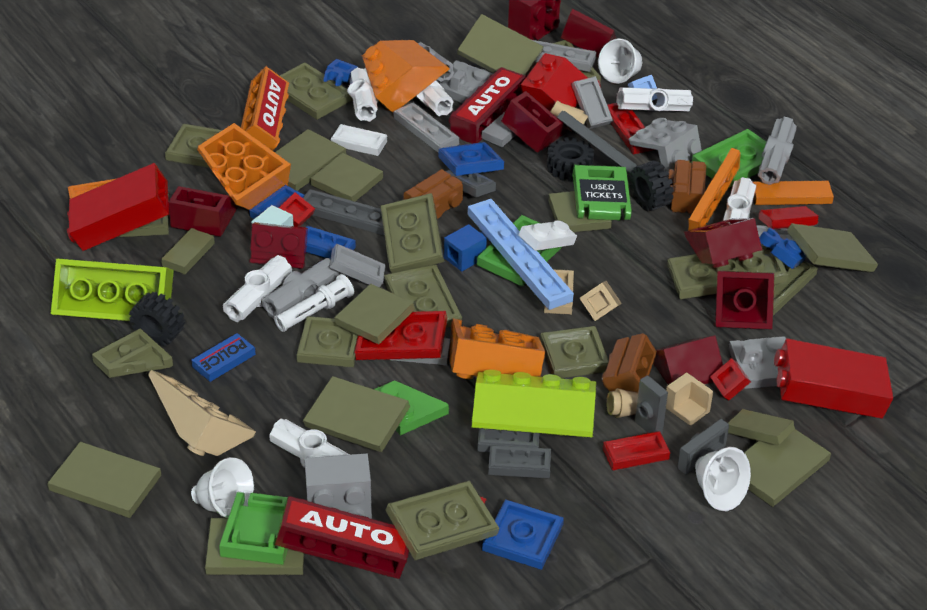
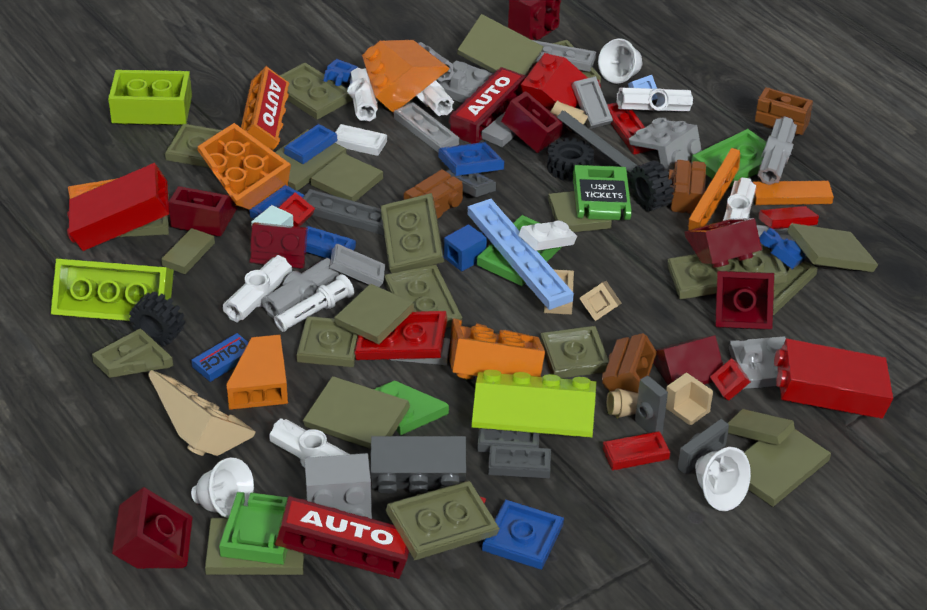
(104, 479): olive tile -> none
(150, 97): none -> lime brick
(152, 532): none -> dark red slope
(259, 375): none -> orange slope
(310, 144): none -> blue tile
(417, 462): none -> dark grey brick
(587, 32): dark red slope -> none
(777, 104): none -> dark orange brick

